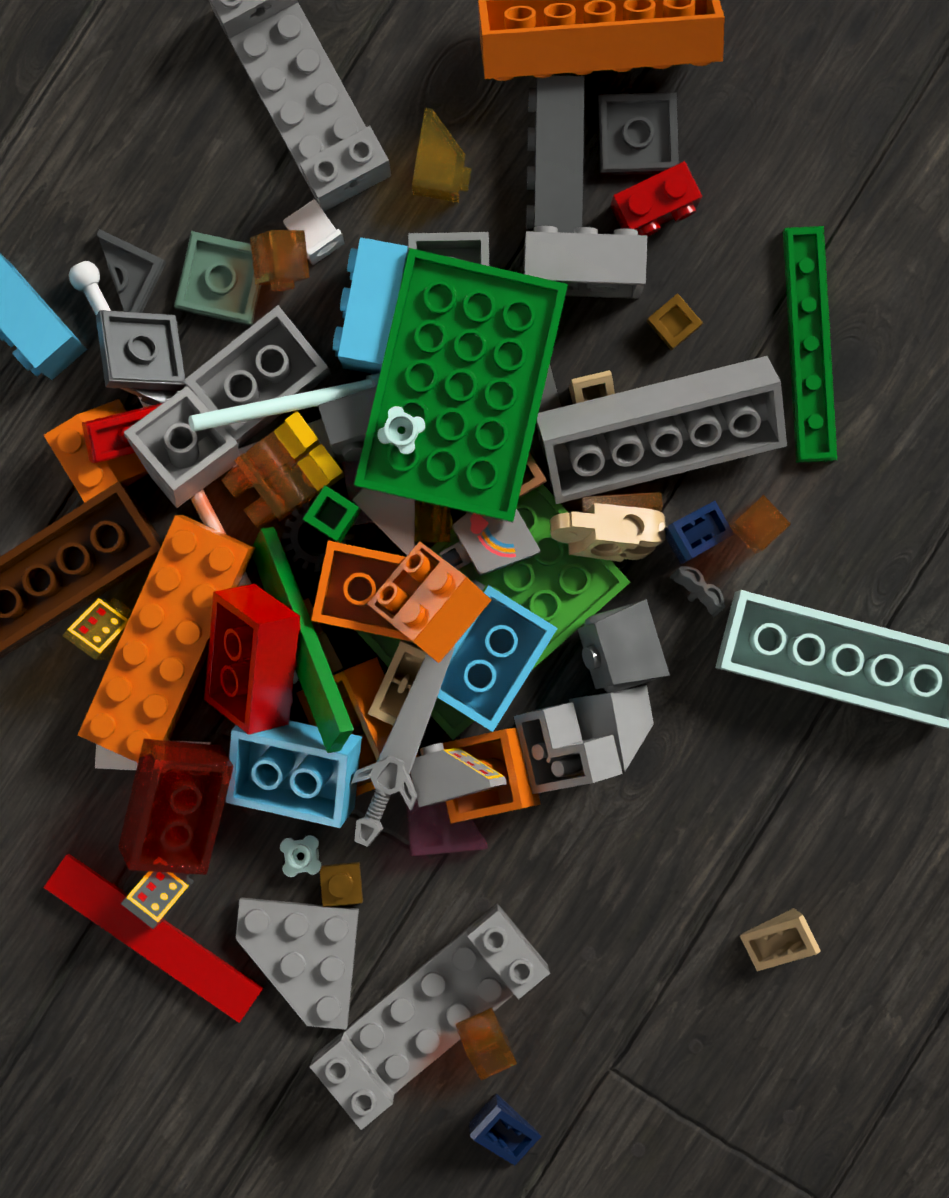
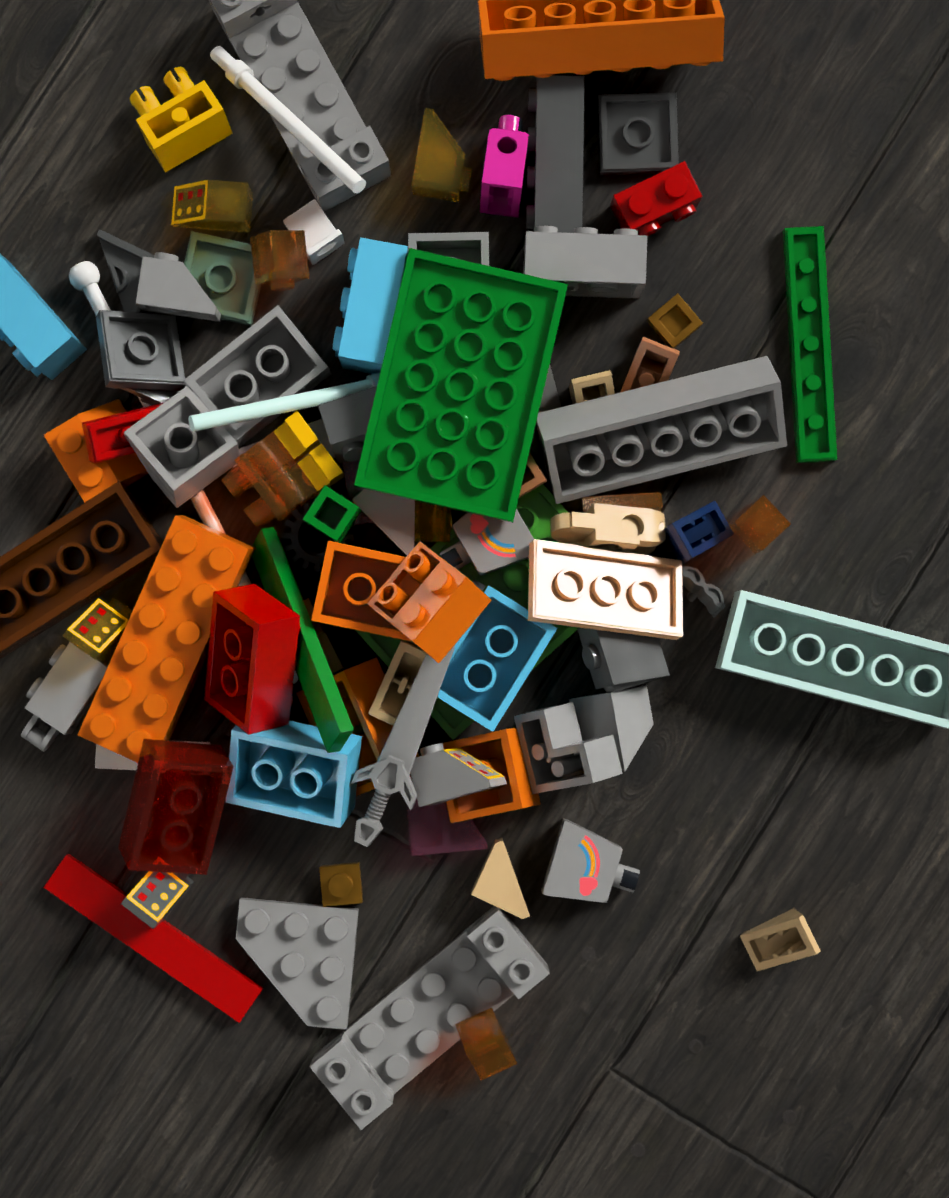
(63, 694): none -> light grey brick
(171, 289): none -> light grey slope
(182, 124): none -> yellow brick
(213, 205): none -> clear yellow slope
(243, 77): none -> white bar
(308, 847): light aqua plate -> none
(396, 419): light aqua plate -> none
(499, 884): none -> tan slope
(503, 1130): dark blue slope -> none
(504, 168): none -> dark pink torso
(586, 866): none -> light grey torso
(605, 590): none -> tile
(650, 365): none -> nougat slope

